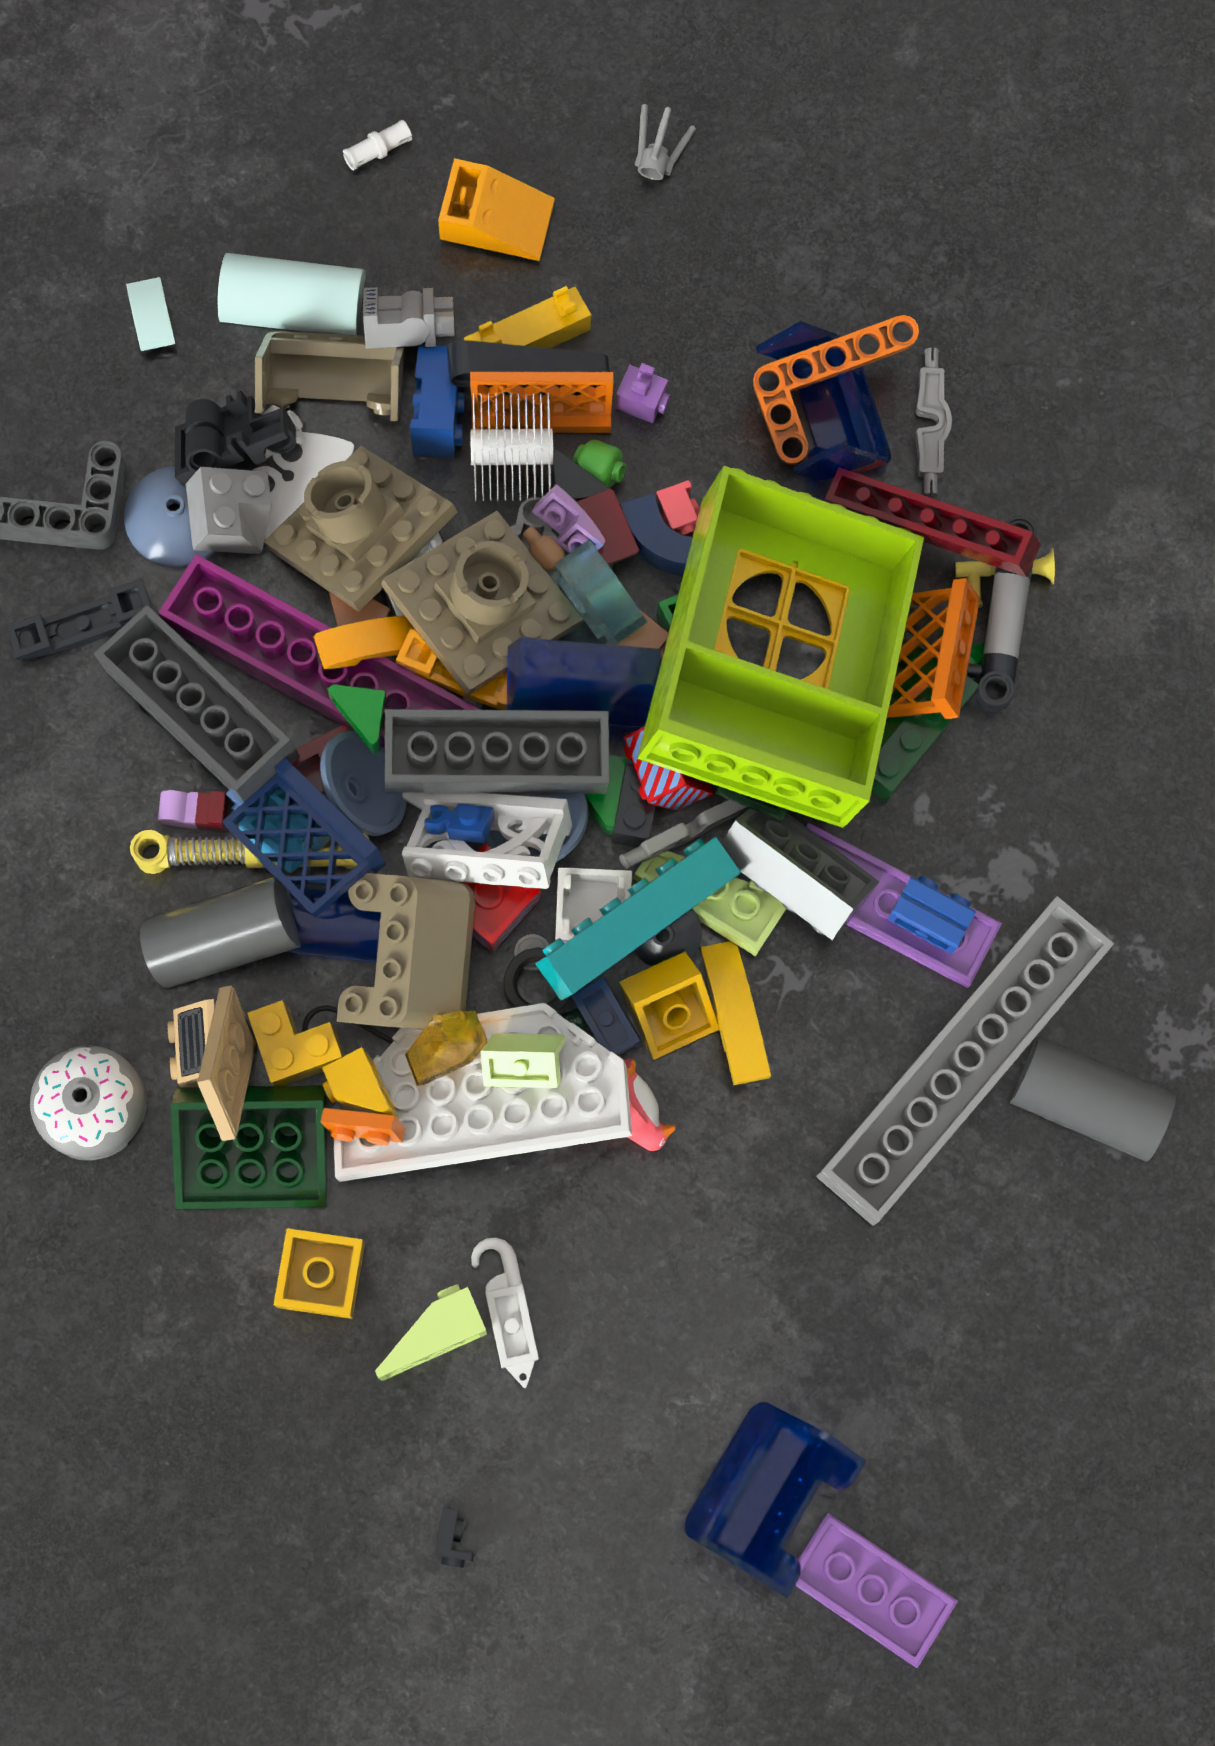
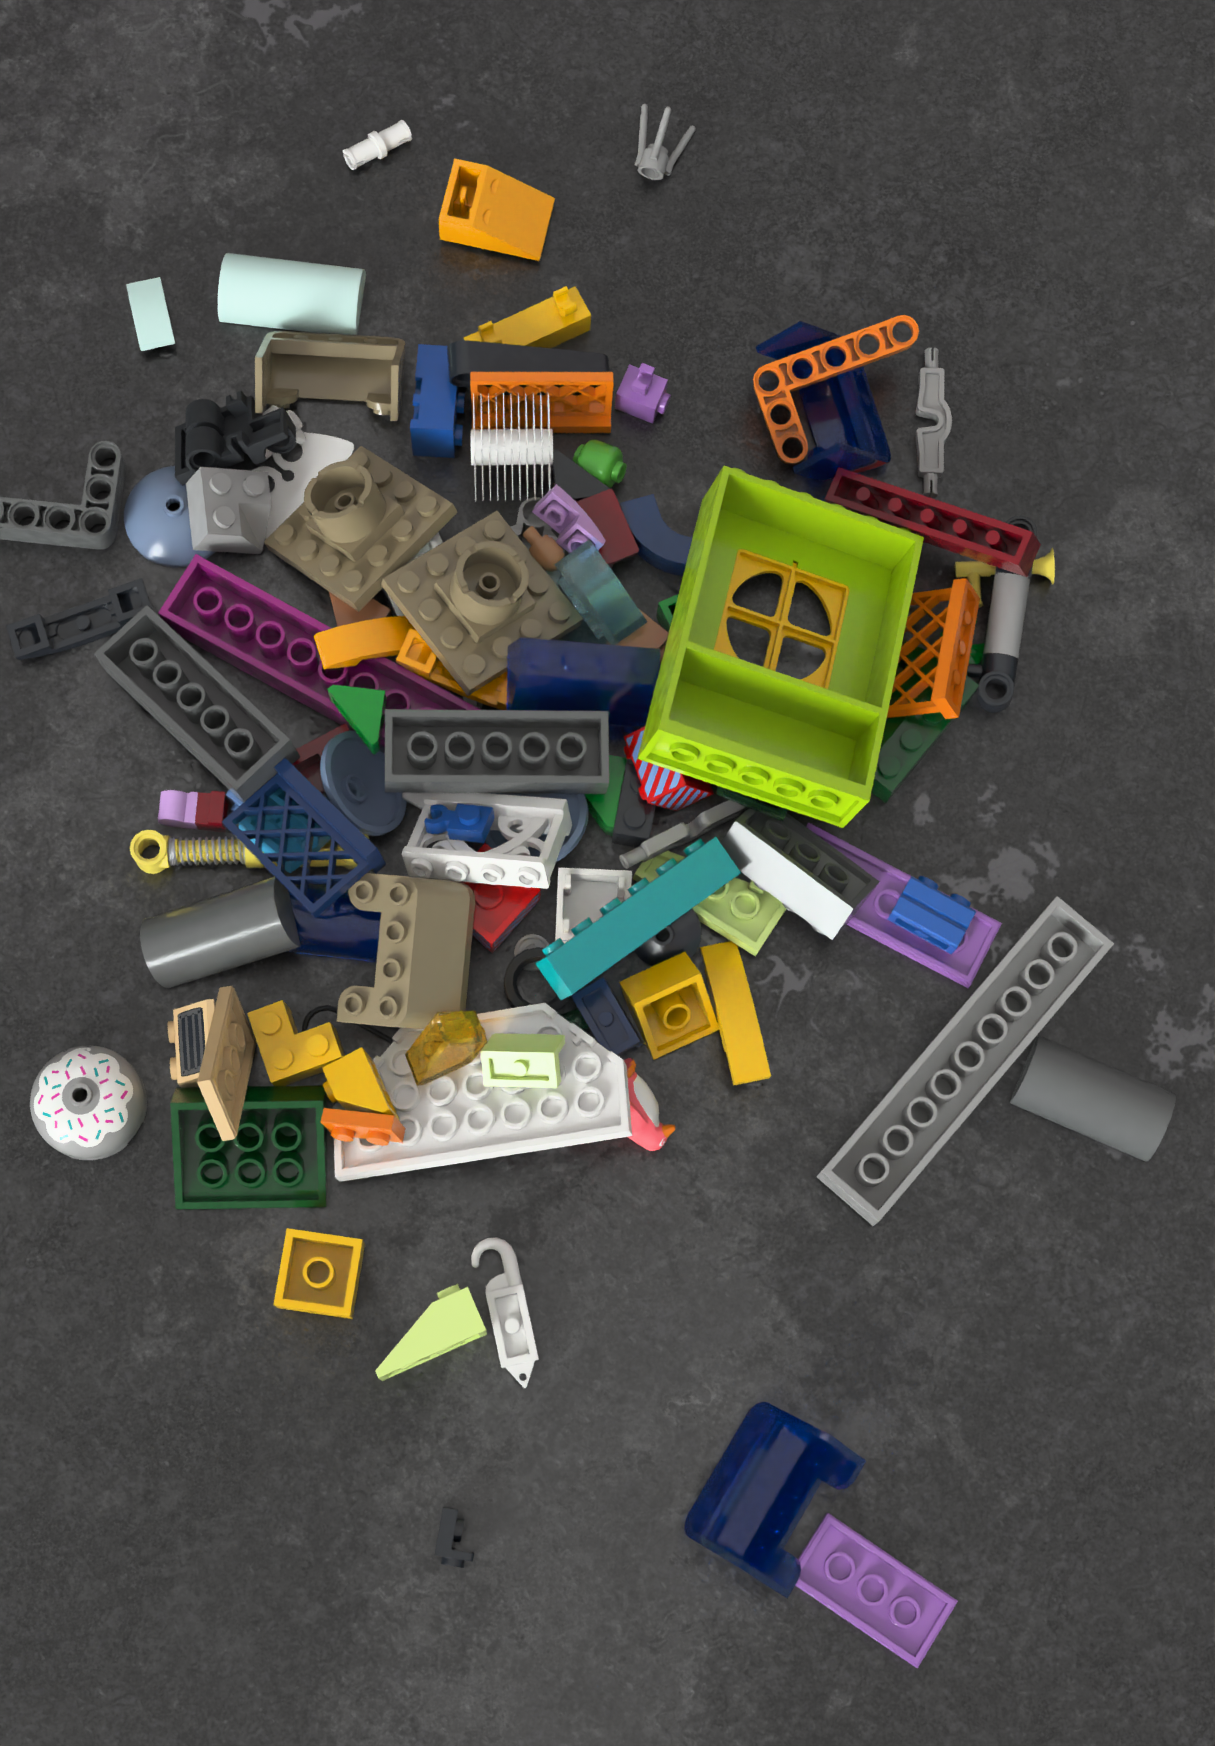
(406, 318): light grey hips -> none
(678, 509): coral brick -> none

